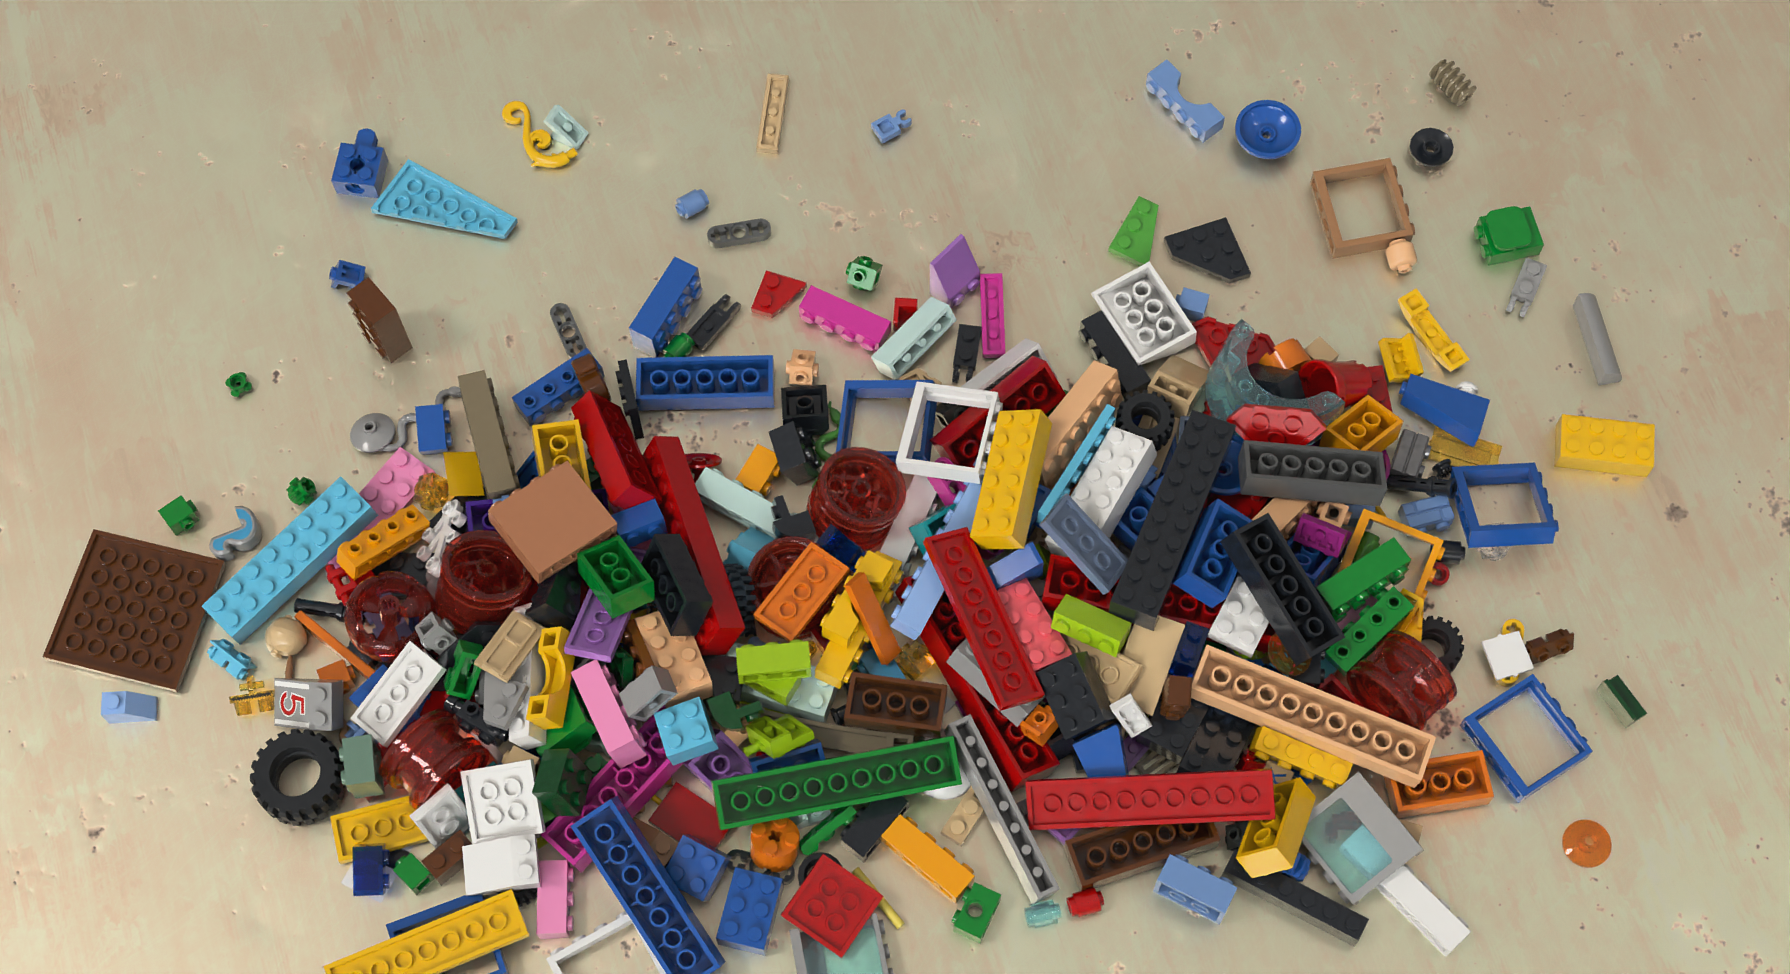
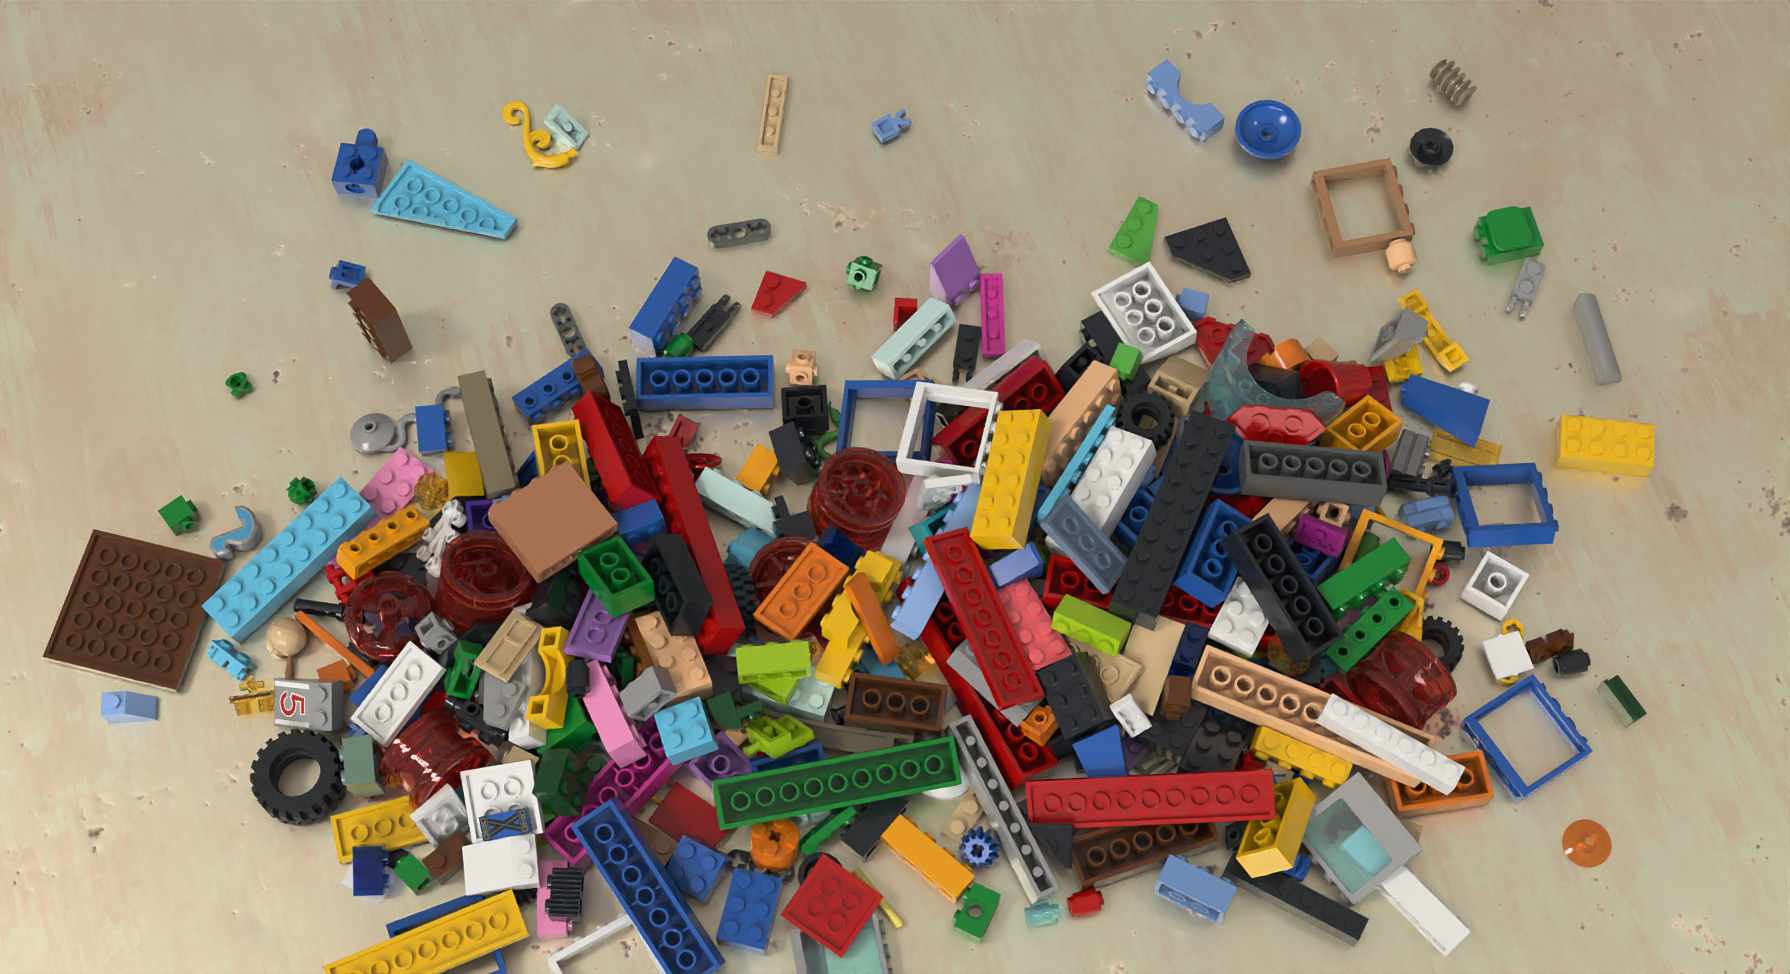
(505, 824): none -> tile
(565, 894): none -> black brick
(577, 678): none -> black brick
(685, 430): none -> red bracket
(691, 203): medium blue brick -> none
(844, 319): dark pink brick -> none
(937, 491): none -> white wing
(980, 857): none -> blue gear
(1057, 838): none -> black tile
(1075, 366): none -> black brick
(1126, 361): none -> bright green brick
(1390, 744): none -> white brick
(1399, 336): none -> light grey slope
(1494, 585): none -> white brick
(1571, 662): none -> black brick

